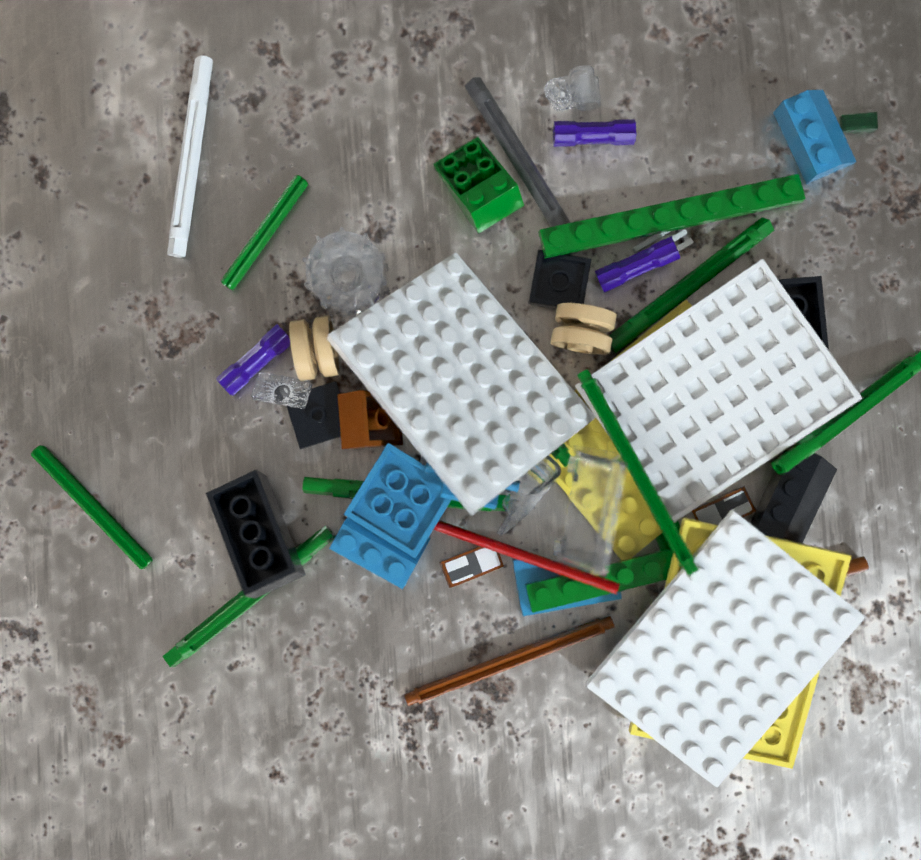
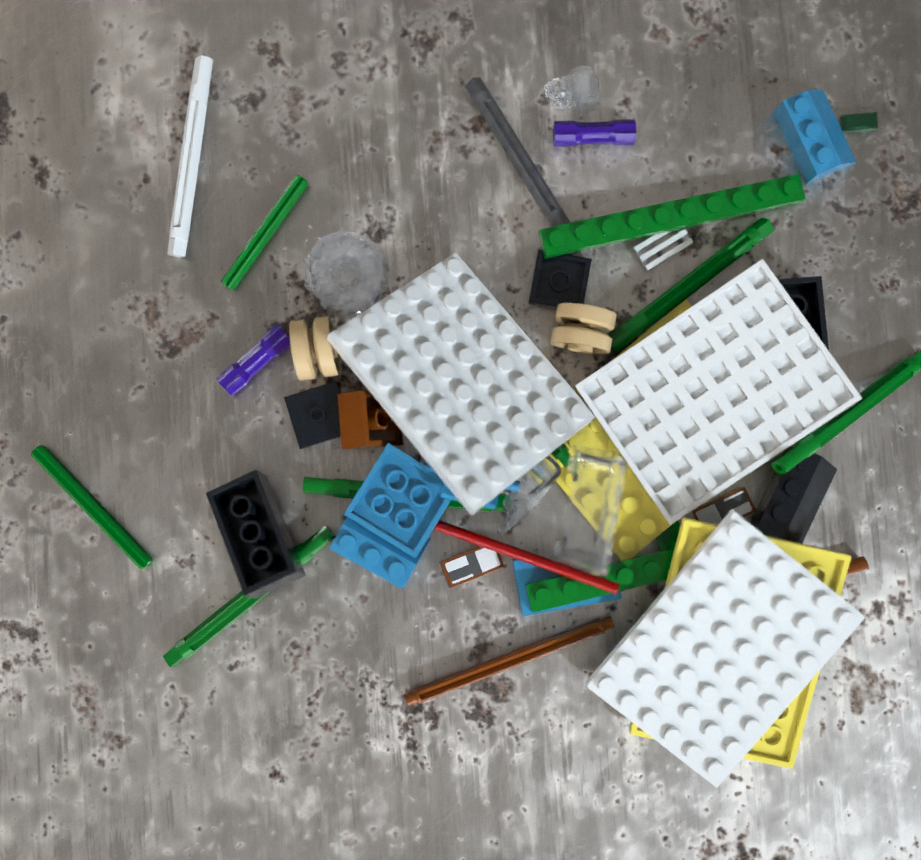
(281, 390): clear tile -> none
(479, 184): green slope -> none
(637, 264): dark purple axle -> none
(638, 473): green piece -> none

